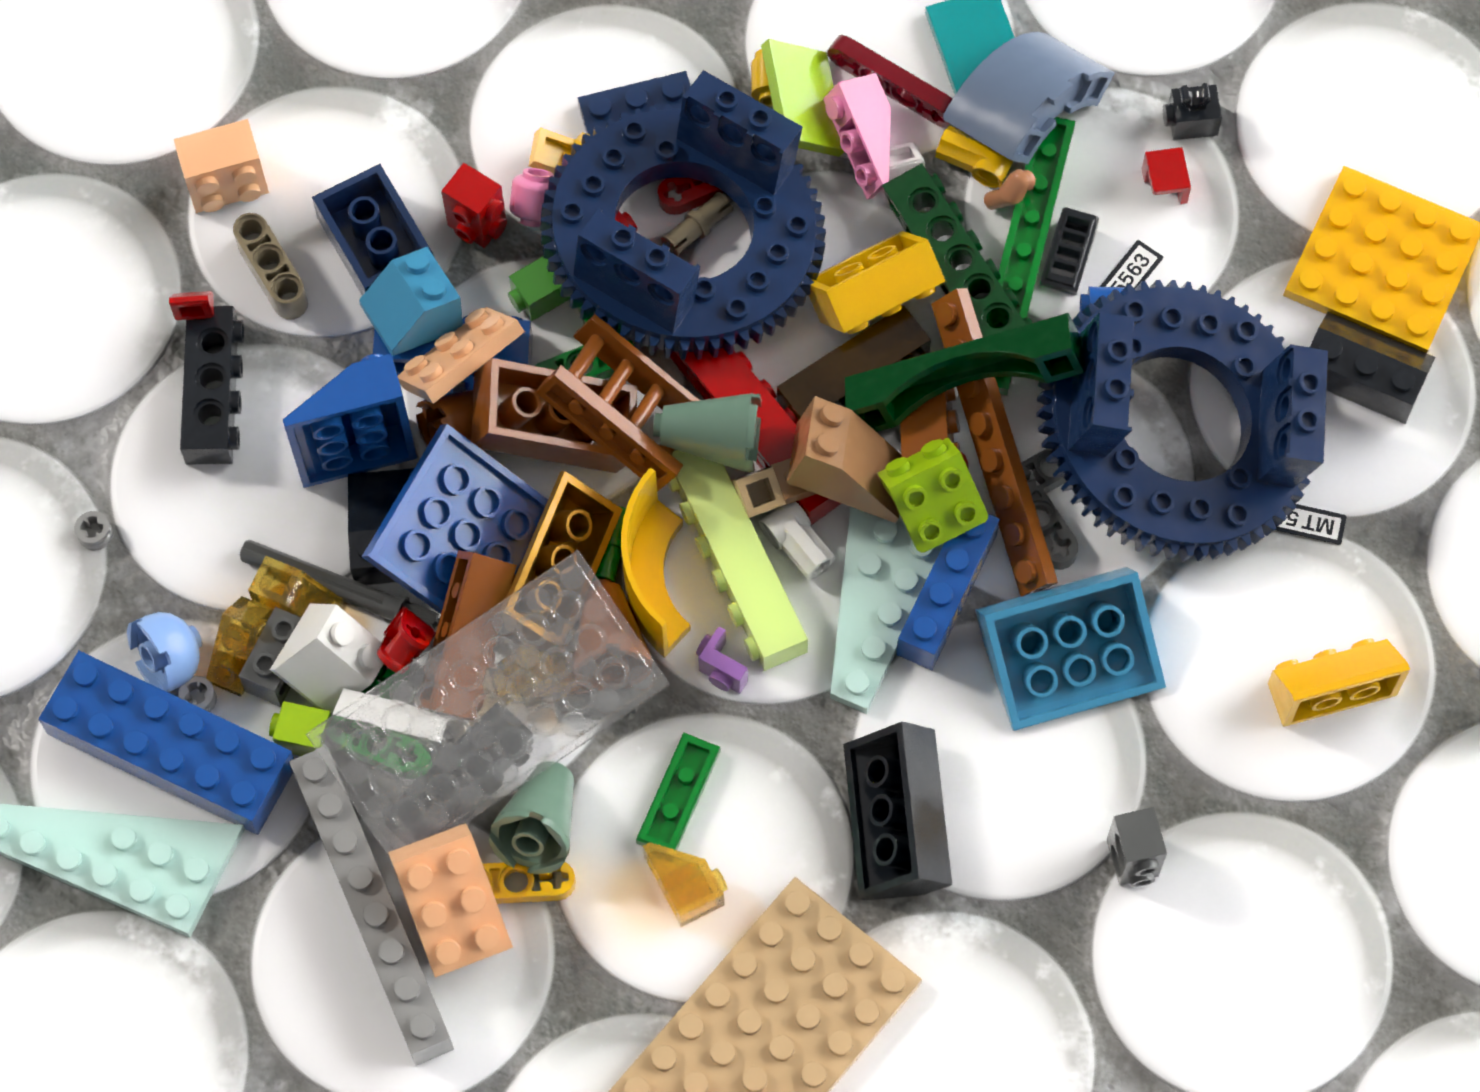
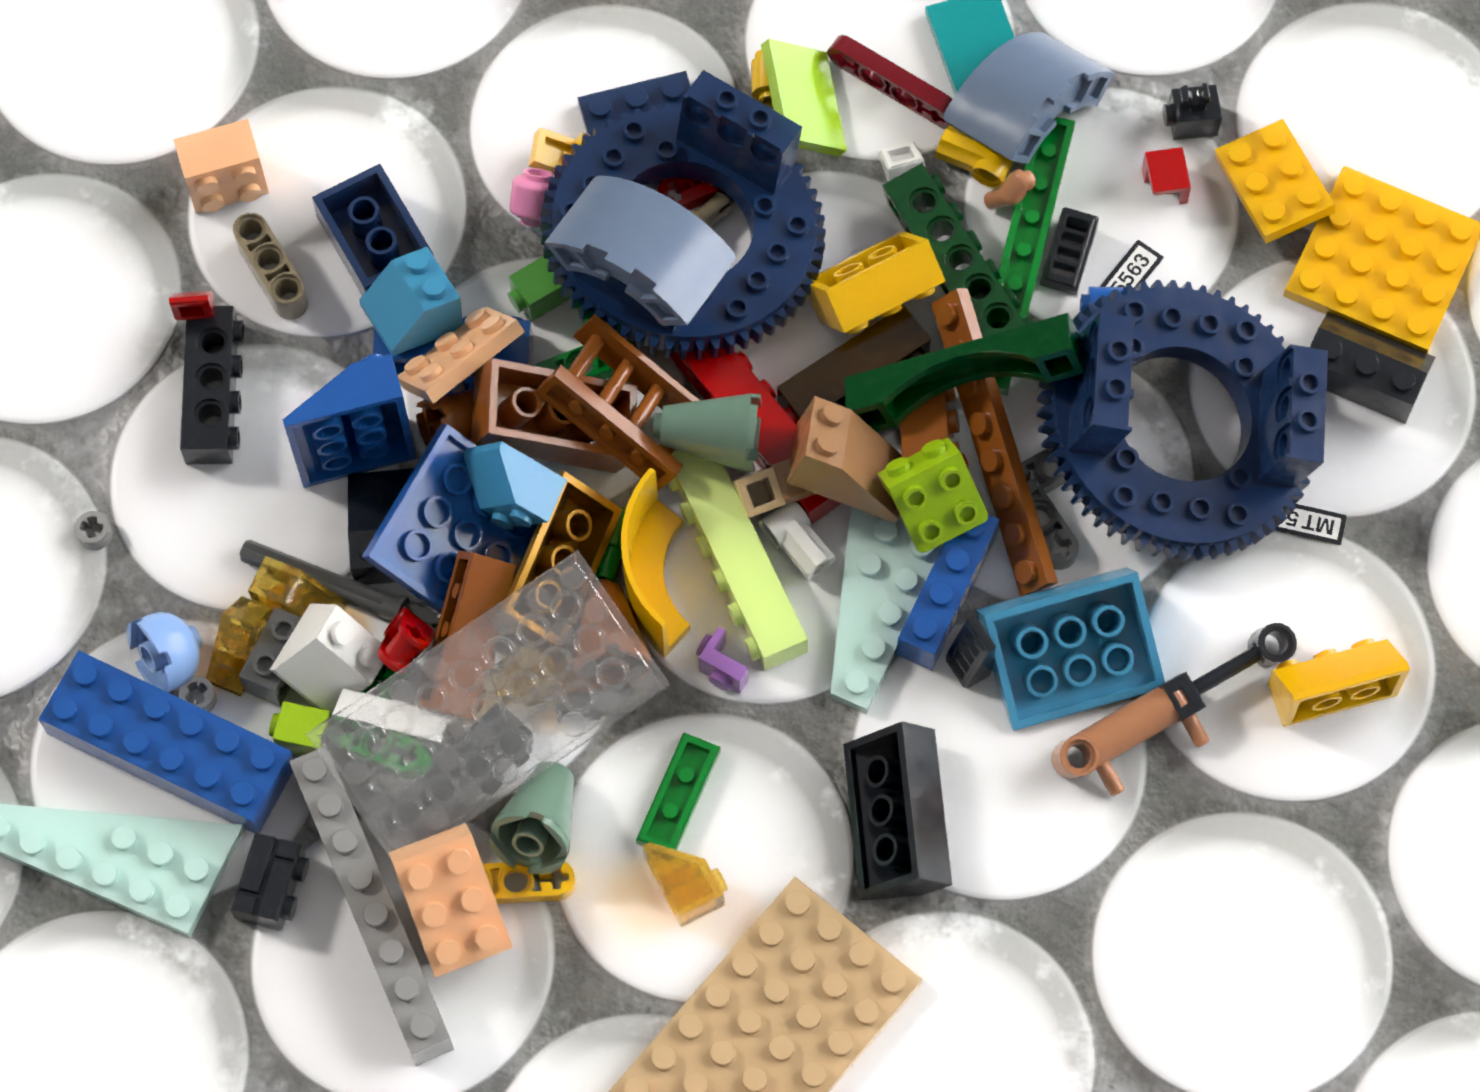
(269, 882): none -> black brick
(474, 206): red brick -> none
(512, 485): none -> dark azure slope
(644, 242): none -> sand blue panel
(863, 125): bright pink slope -> none
(971, 653): none -> black slope
(1136, 847): dark grey brick -> none
(1161, 708): none -> nougat piece
(1274, 181): none -> yellow plate

